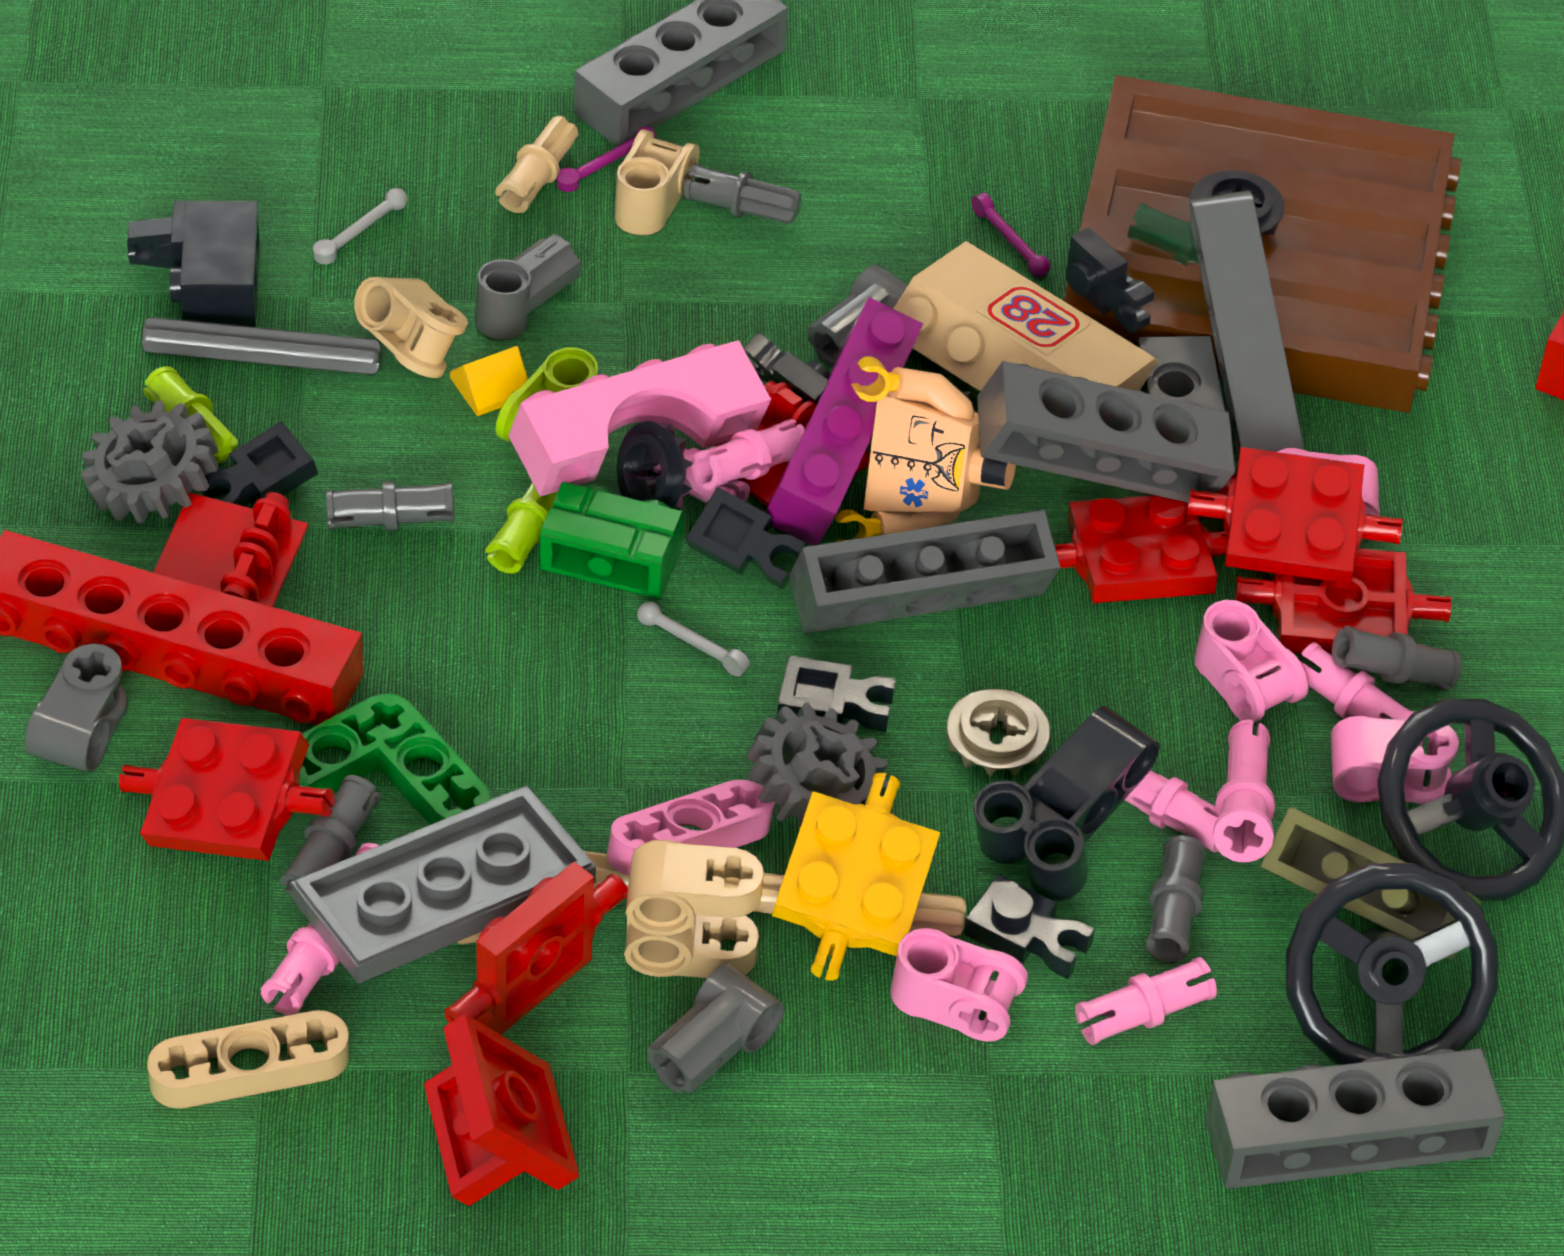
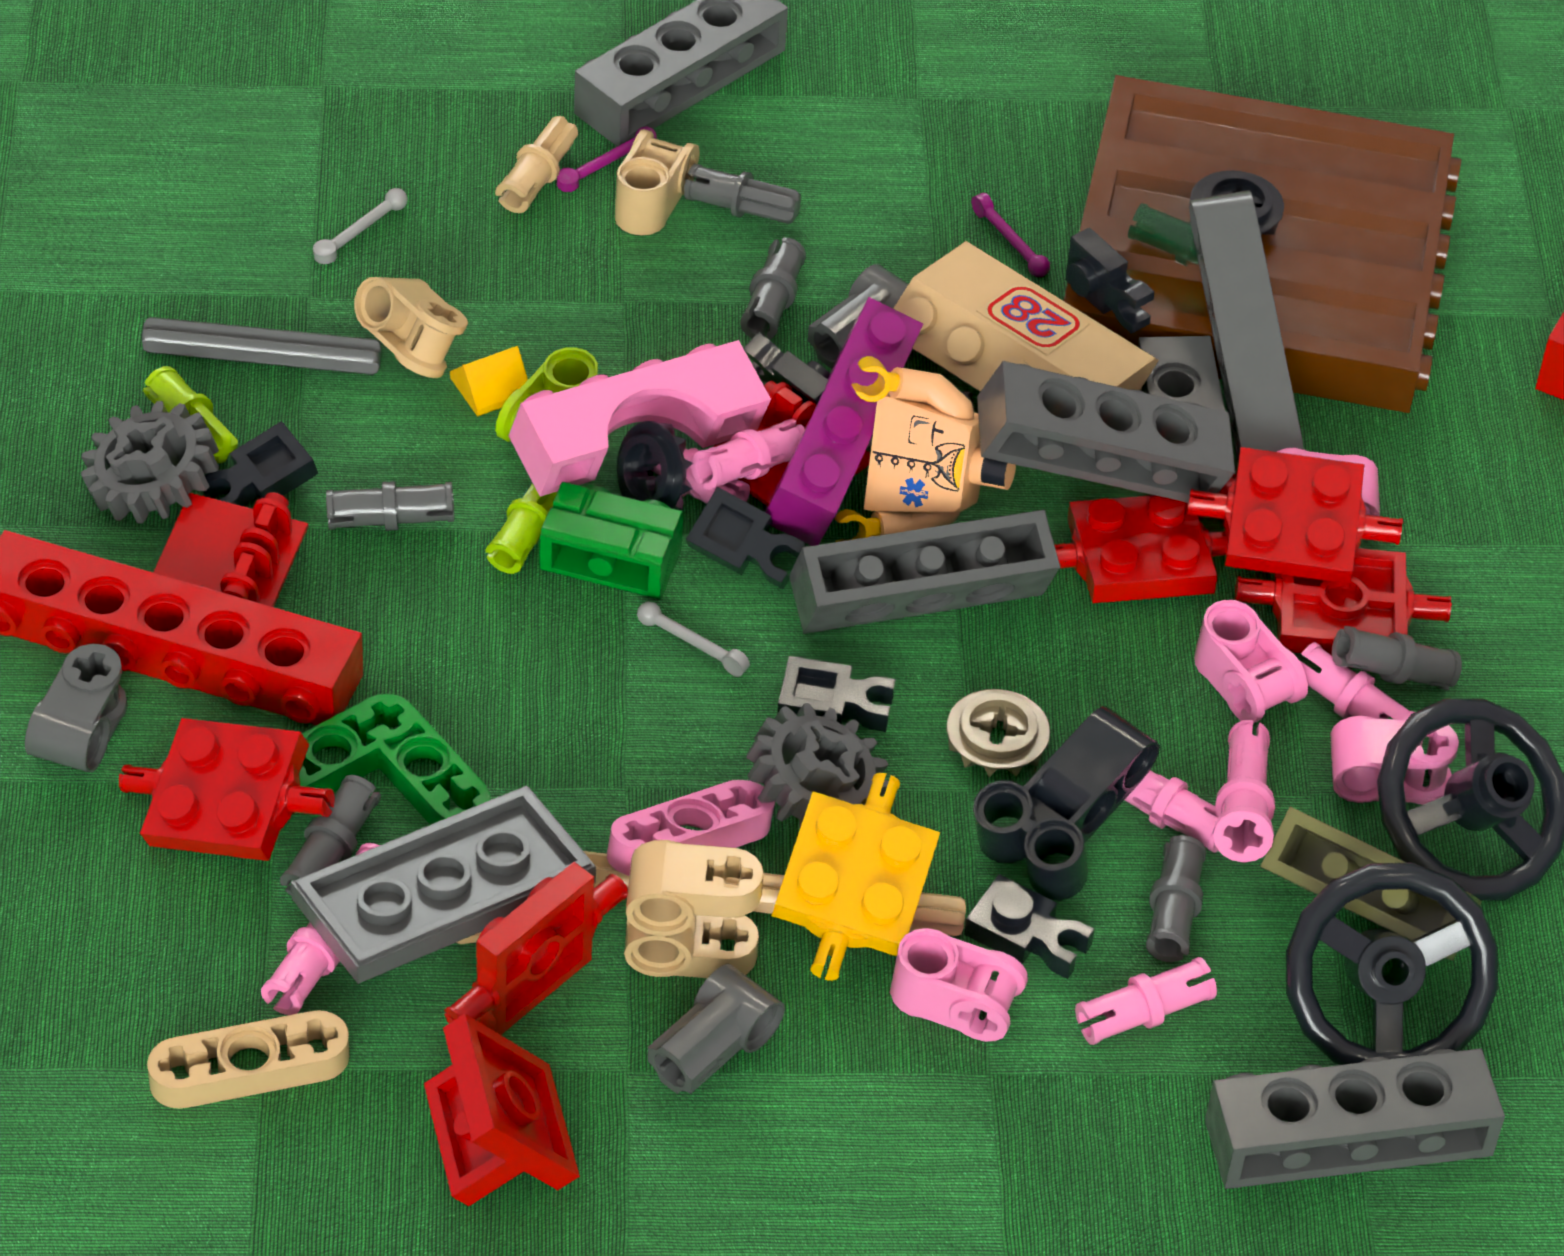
(210, 256): black hinge -> none
(518, 286): dark grey piece -> none
(773, 288): none -> dark grey pin

